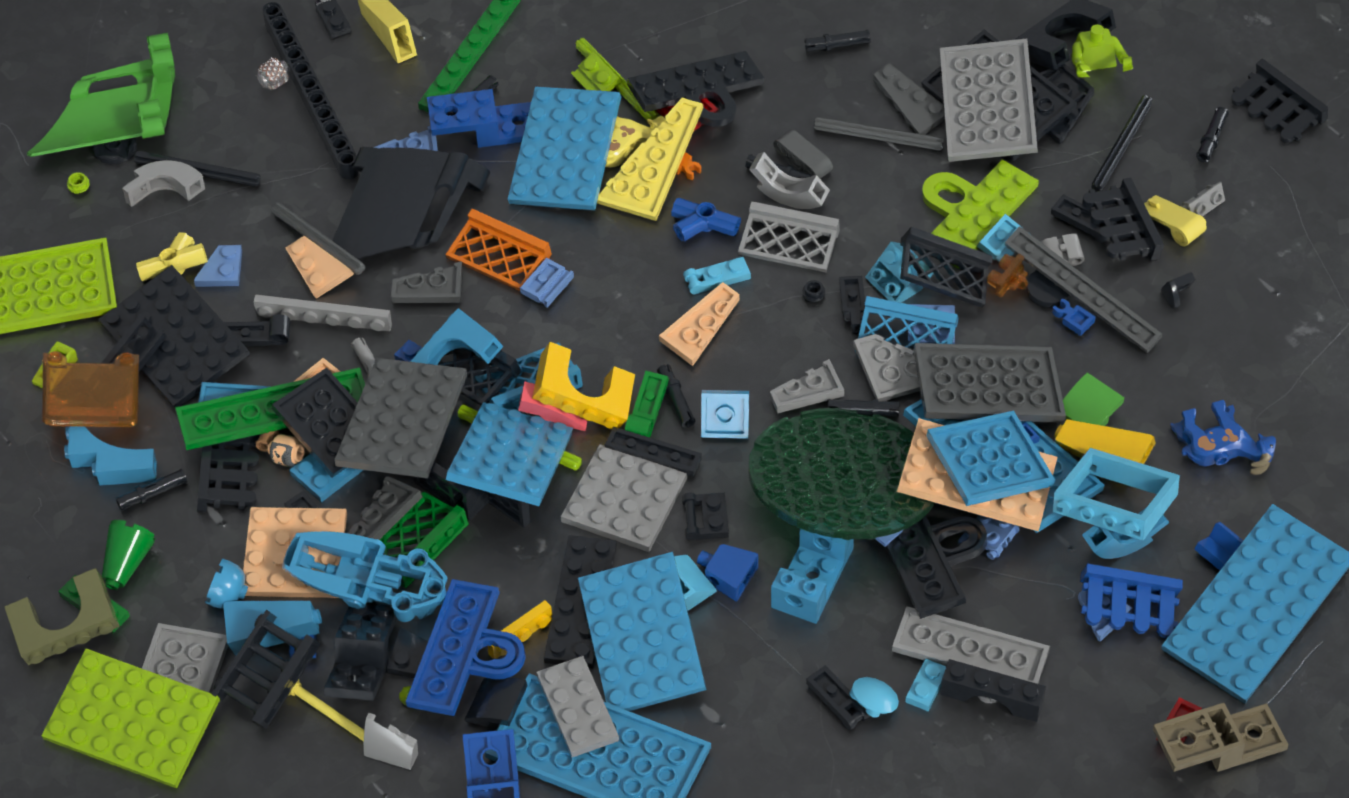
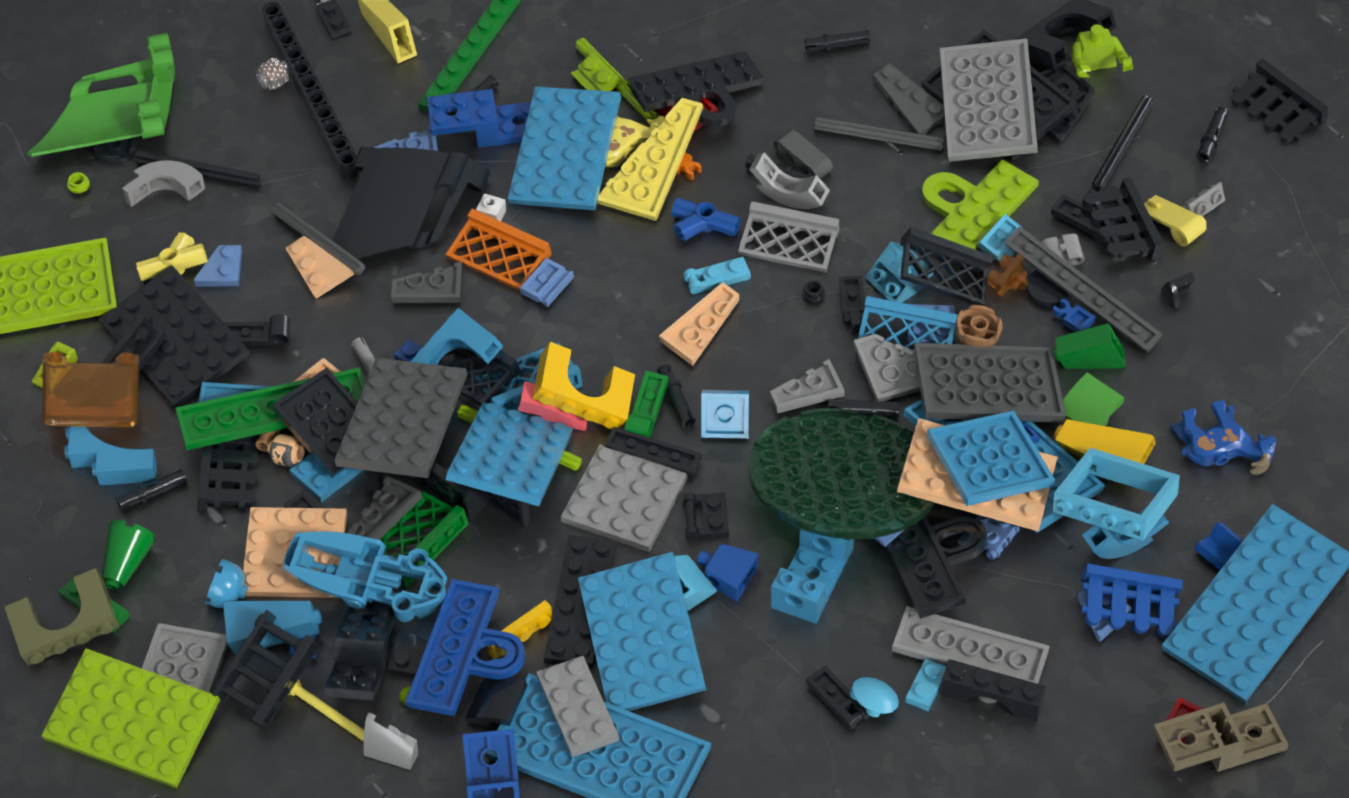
(323, 312): light grey plate -> none
(492, 206): none -> white plate
(978, 326): none -> medium nougat cylinder
(1090, 349): none -> green slope

